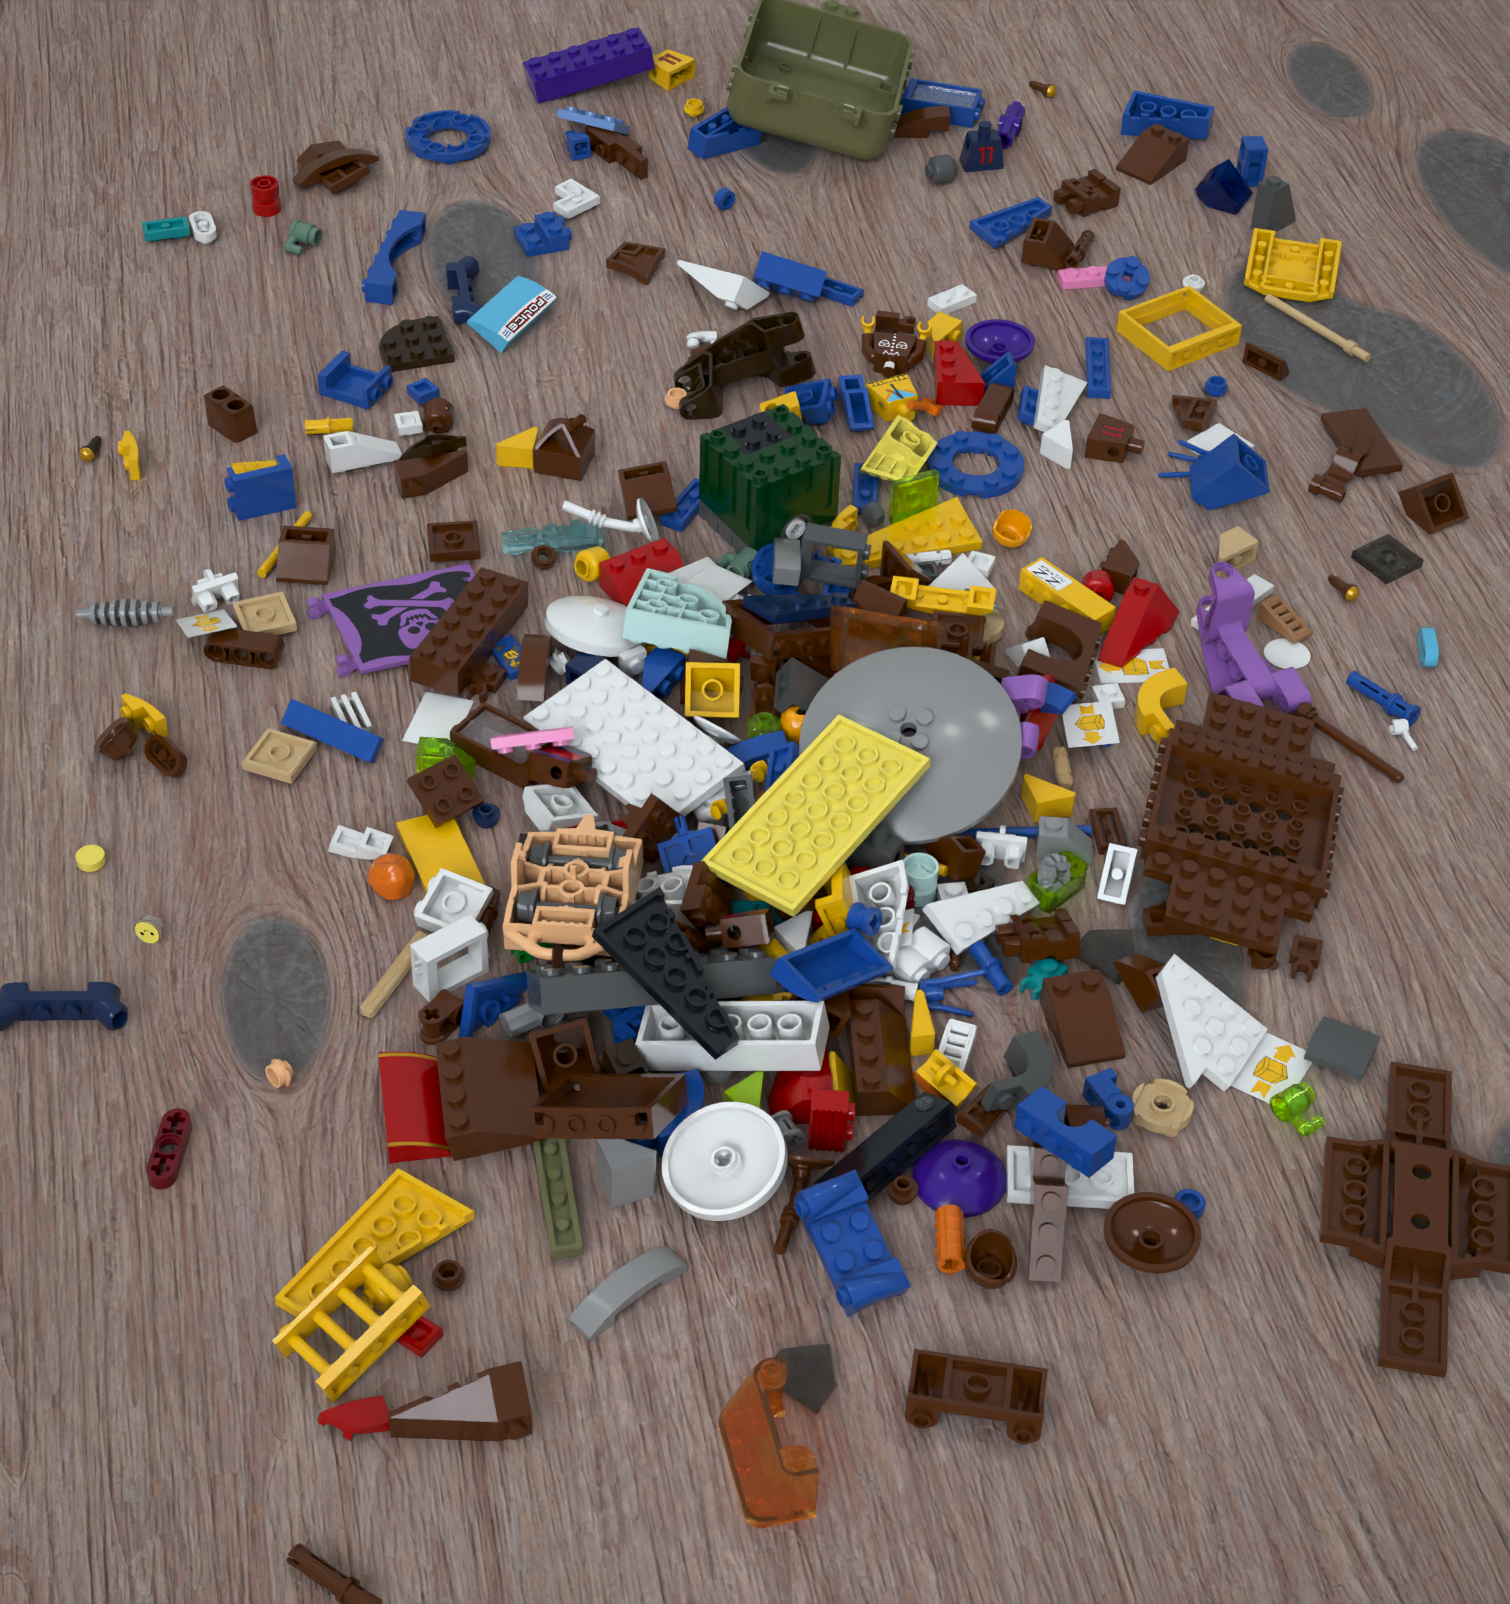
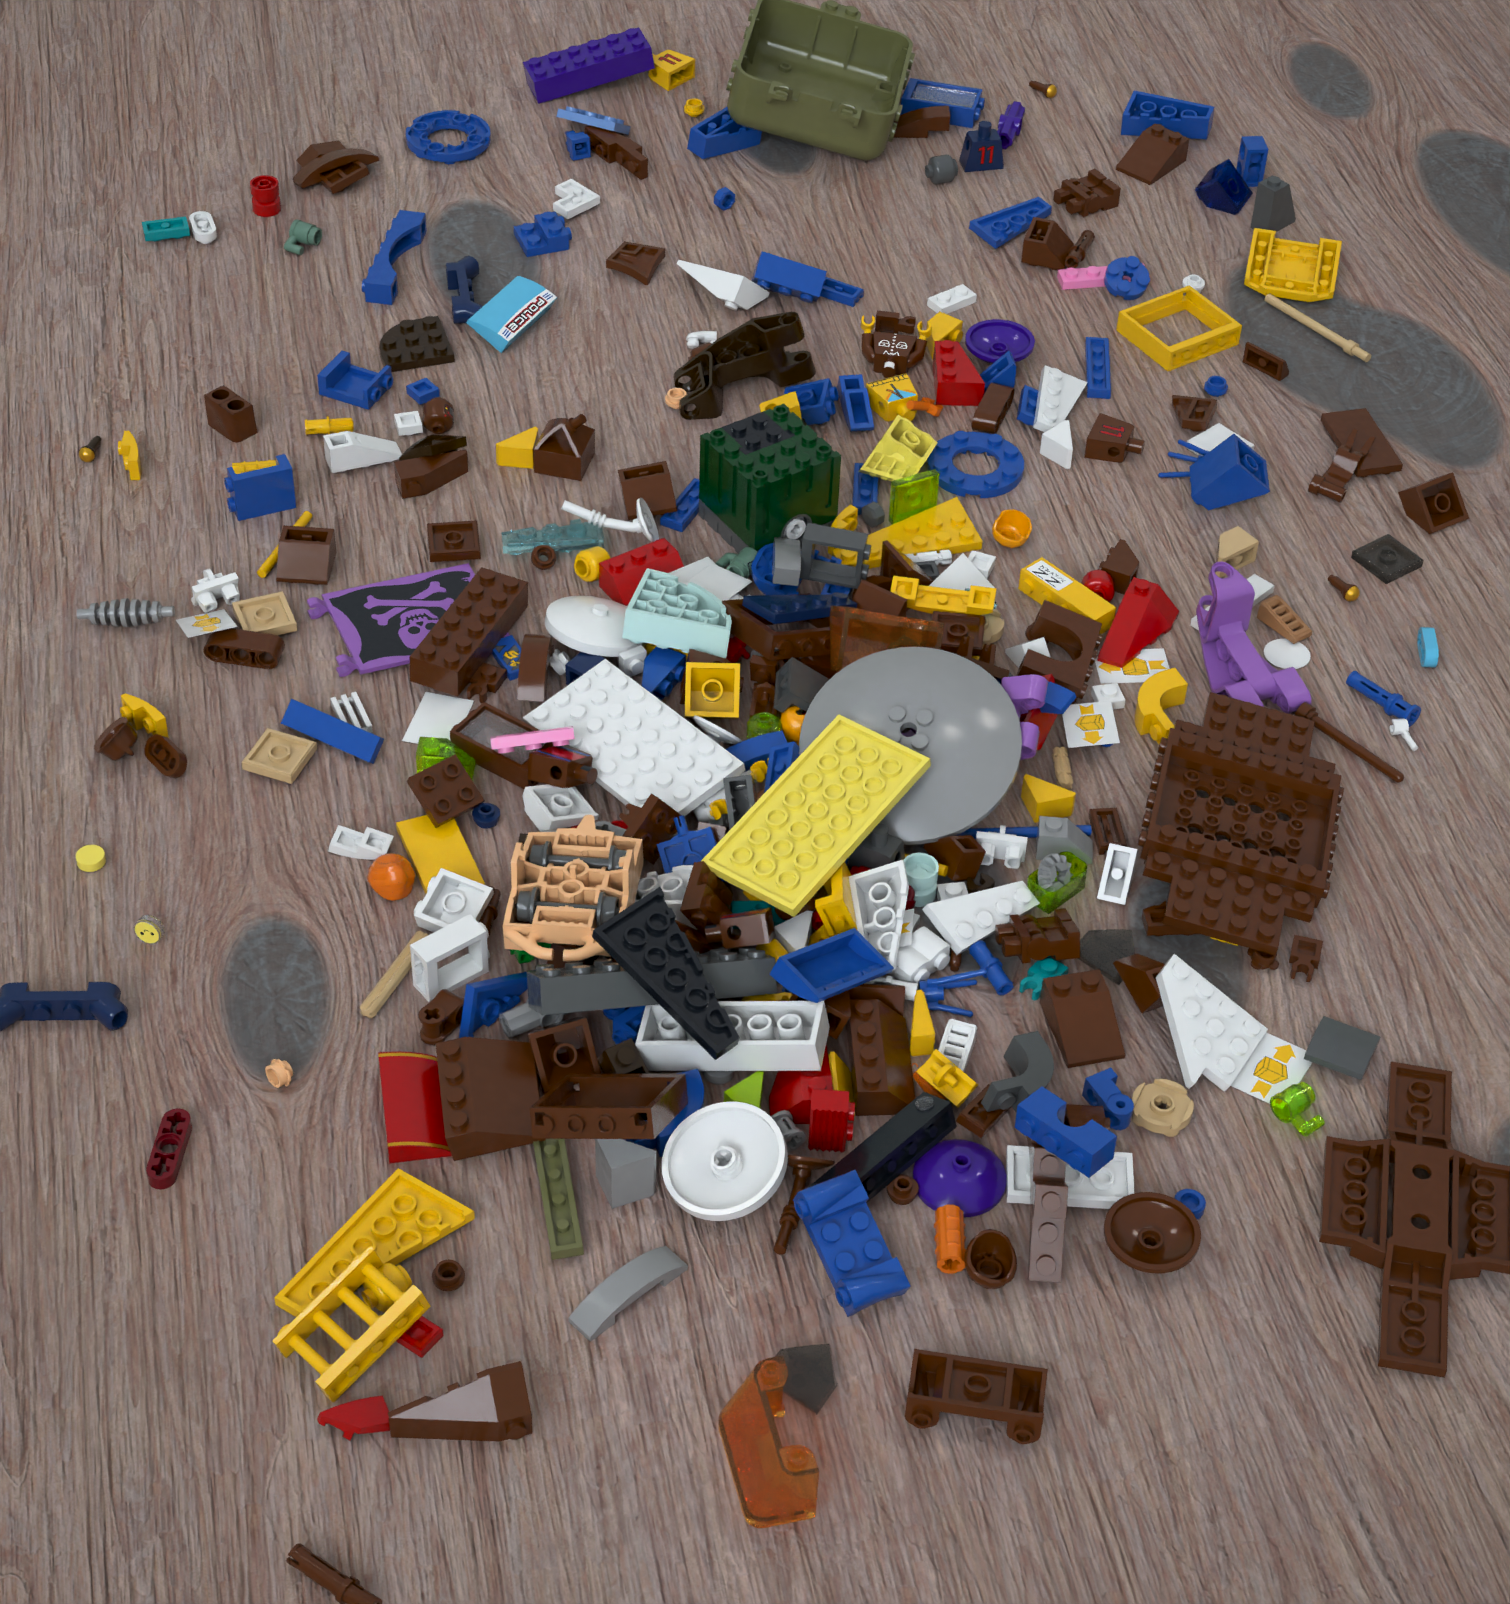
(864, 918): blue wheel -> none

